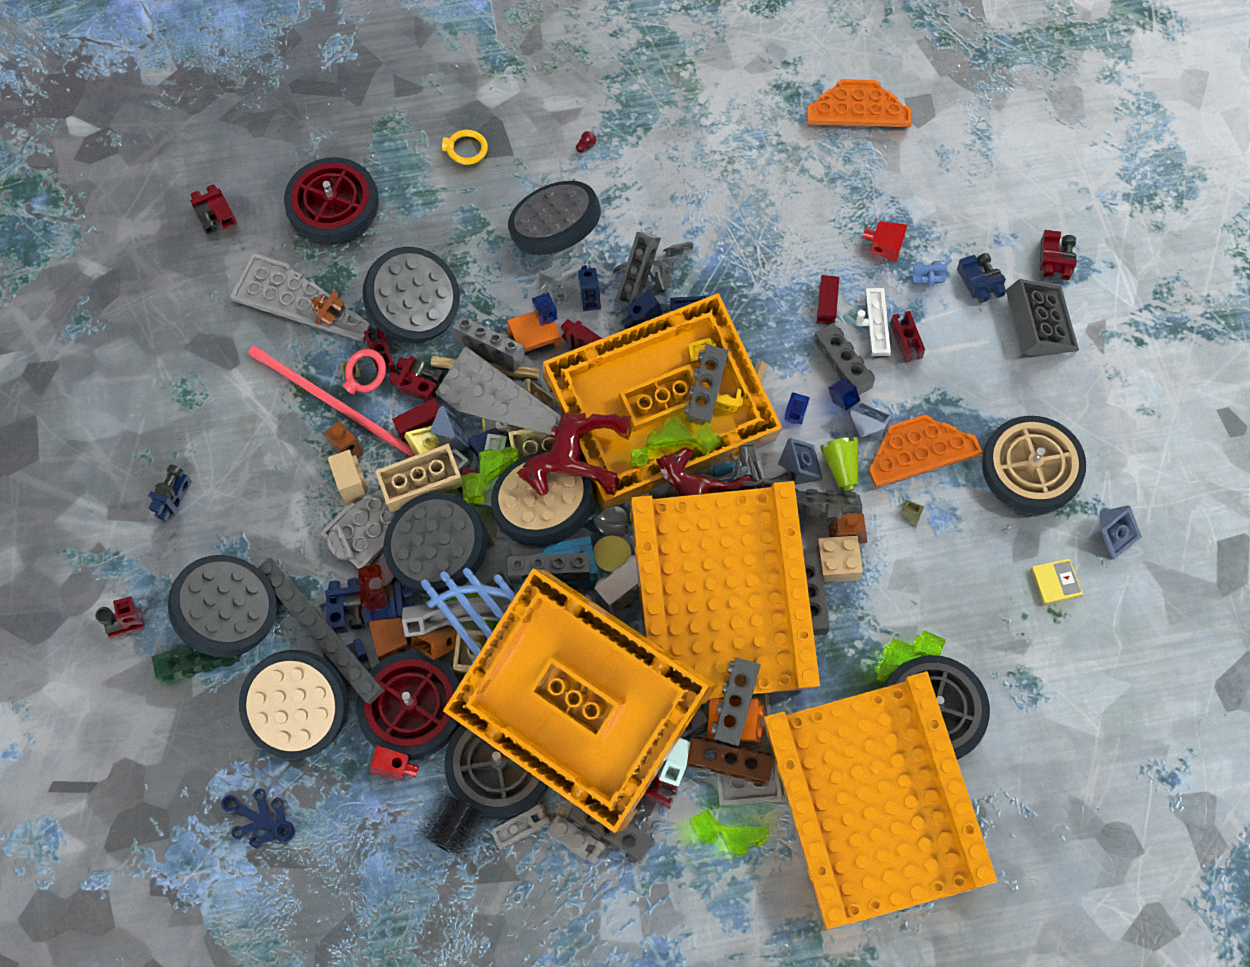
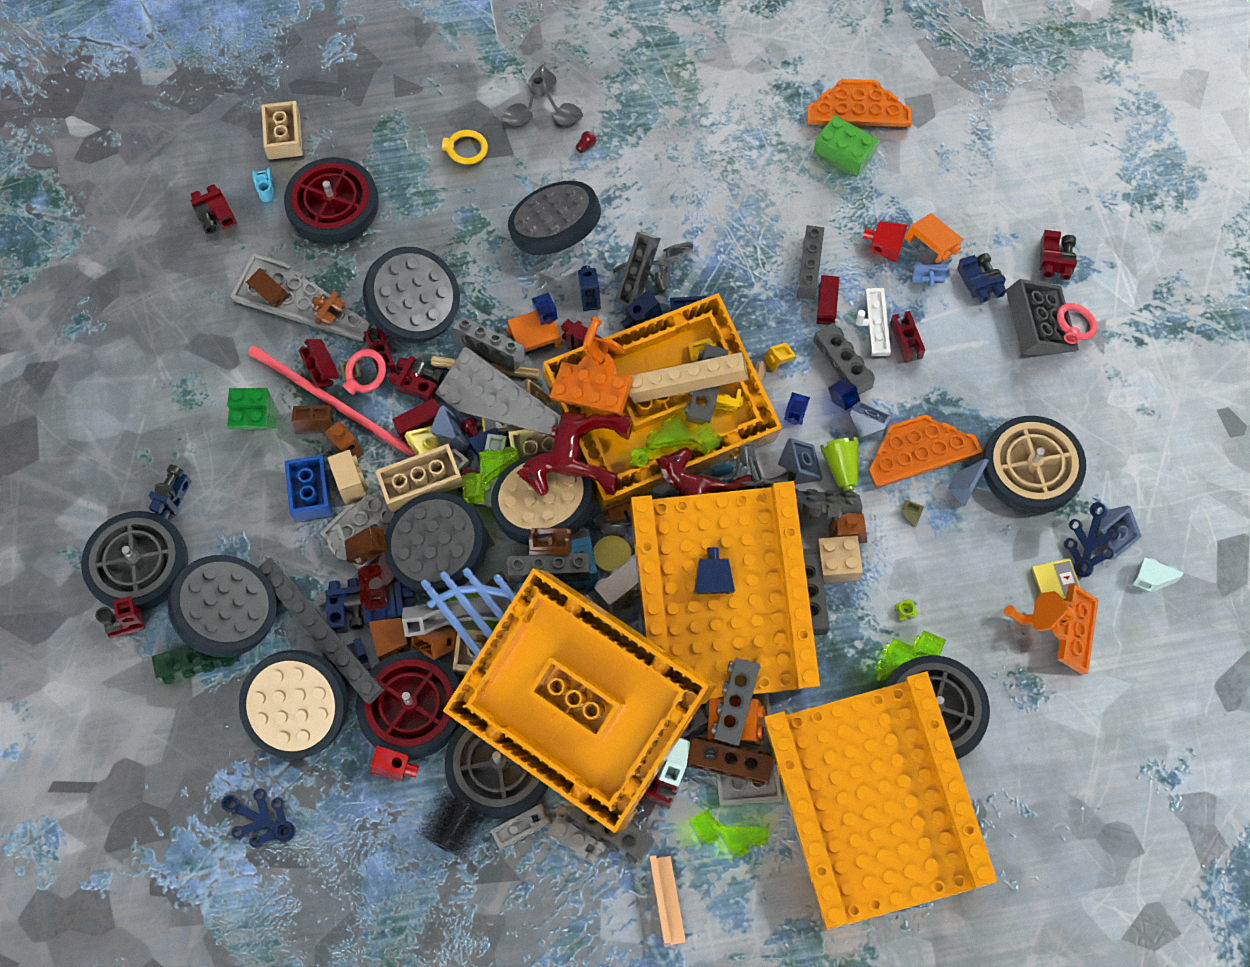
(134, 557): none -> dark grey wheel
(251, 409): none -> green brick
(264, 185): none -> medium azure piece
(267, 288): none -> reddish brown hinge
(282, 130): none -> tan brick
(308, 488): none -> blue brick
(312, 418): none -> reddish brown hinge
(318, 362): none -> dark red piece
(363, 548): none -> reddish brown piece
(470, 427): none -> dark red piece
(540, 83): none -> dark grey plant
(556, 544): none -> reddish brown hinge
(594, 381): none -> orange plate
(615, 510): none -> reddish brown hinge
(667, 901): none -> light nougat fence
(688, 377): none -> tan brick
(713, 574): none -> dark blue torso
(778, 355): none -> yellow bracket
(810, 262): none -> dark grey brick
(846, 145): none -> bright green brick
(906, 604): none -> lime plate
(936, 236): none -> orange panel
(966, 481): none -> sand blue slope
(1070, 621): none -> orange plate
(1073, 334): none -> coral piece
(1090, 543): none -> dark blue plant
(1154, 575): none -> light aqua slope

